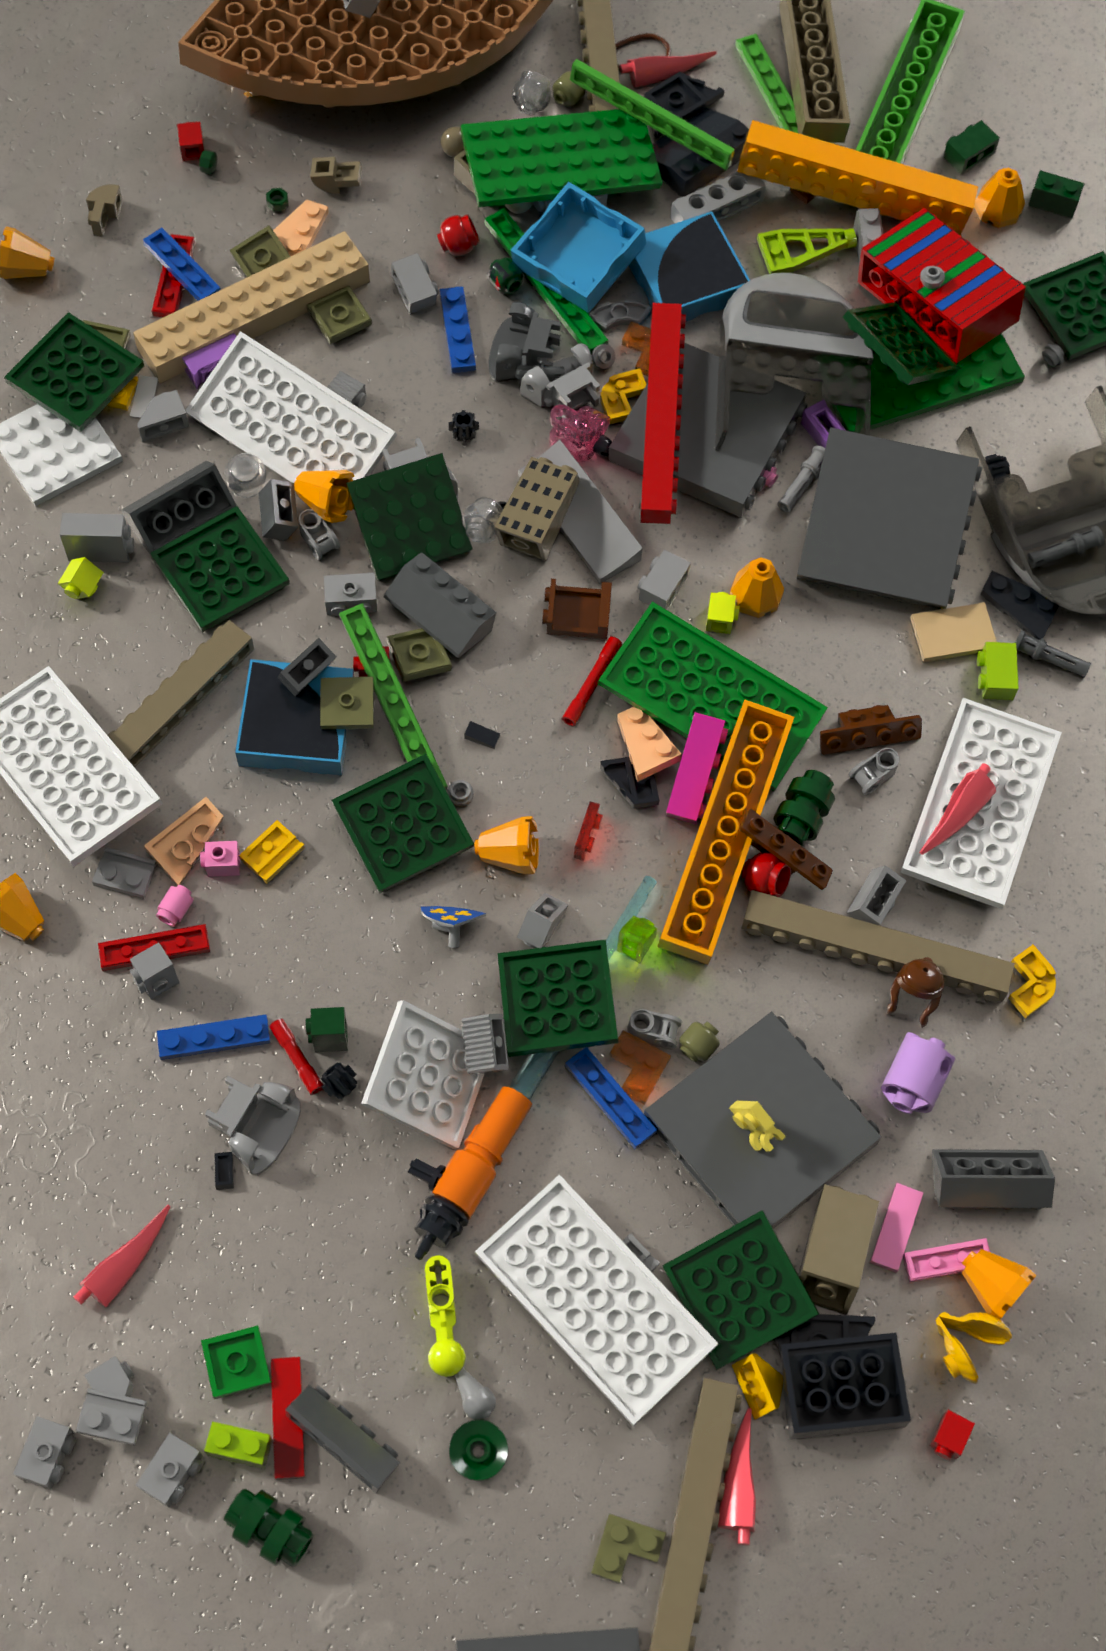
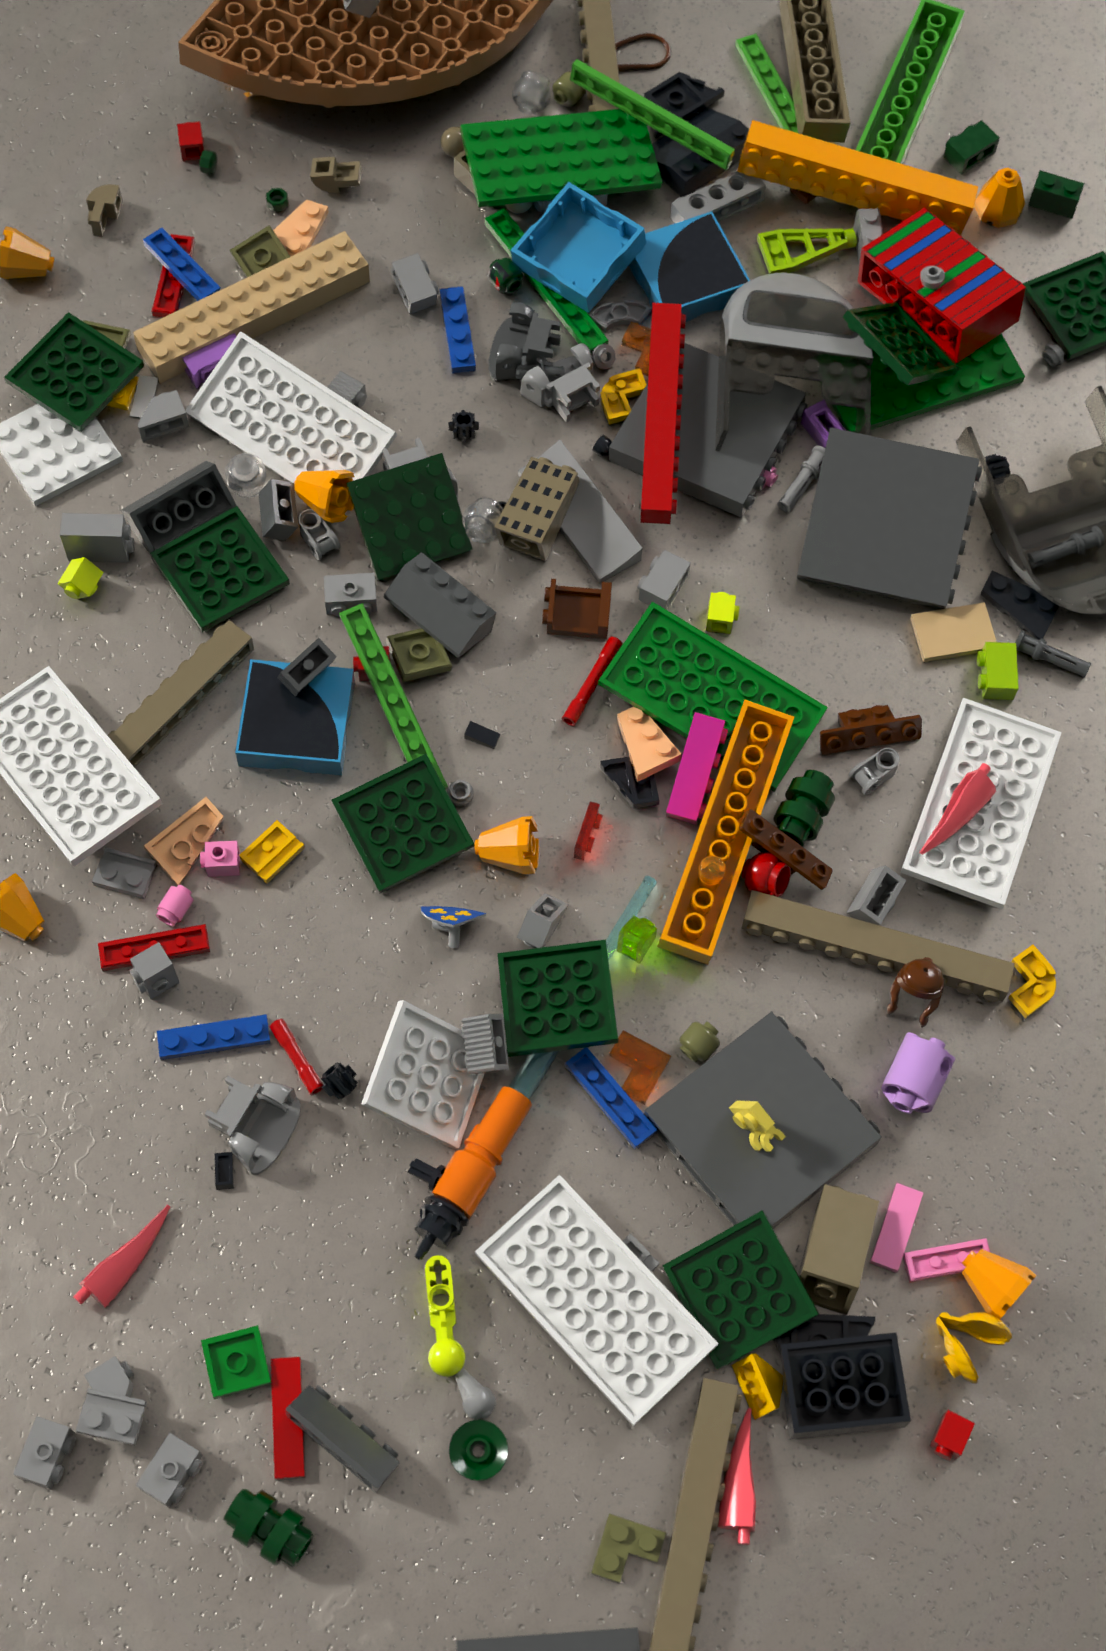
(238, 1445): lime brick -> none
(327, 1029): dark green brick -> none
(339, 314): olive plate -> none
(347, 703): olive plate -> none
(458, 235): red piece -> none
(591, 426): clear pink piece -> none
(654, 69): coral piece -> none
(656, 1028): light grey piece -> none
(711, 870): none -> clear yellow piece
(757, 588): light orange cone -> none
(992, 1179): dark grey slope -> none

